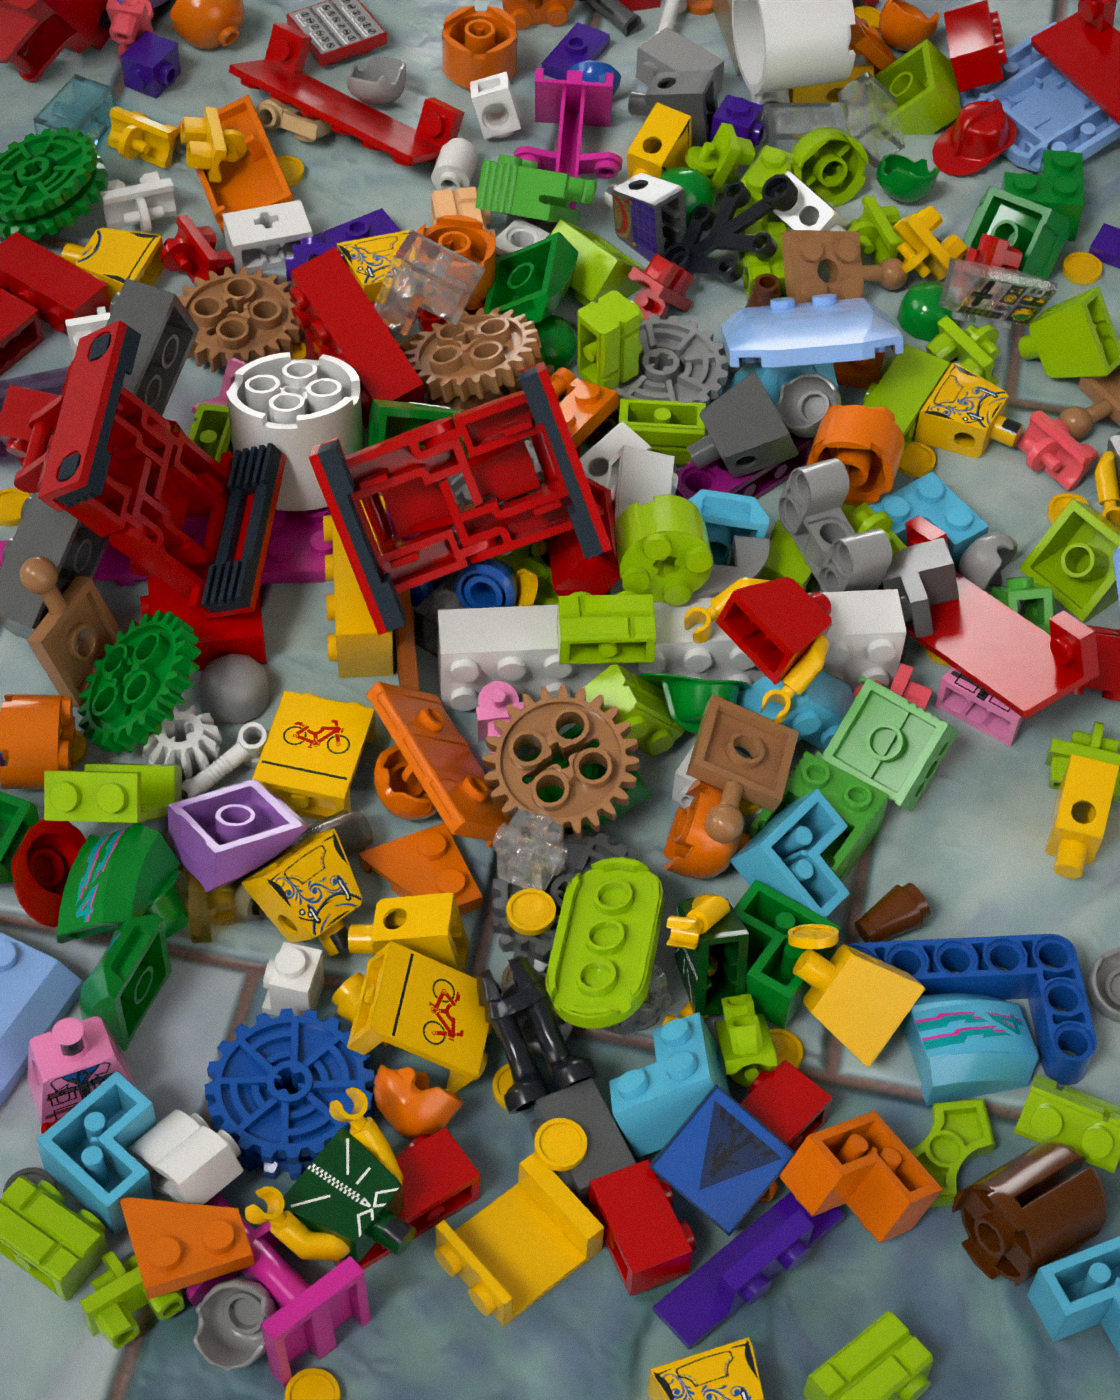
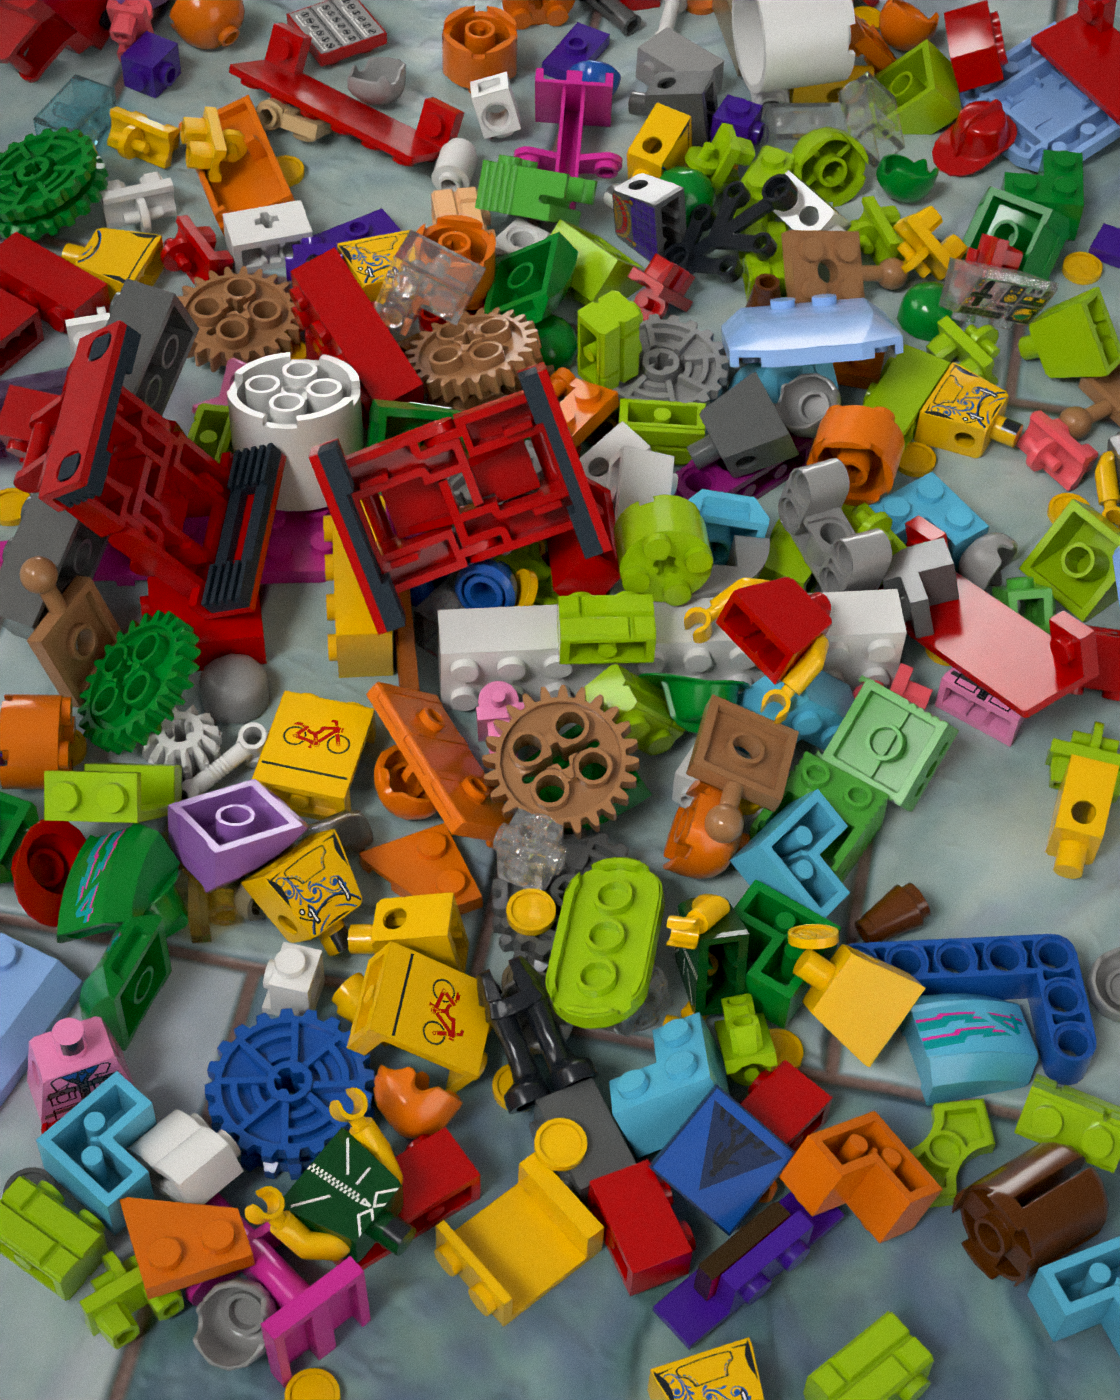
(736, 1247): none -> dark brown tile

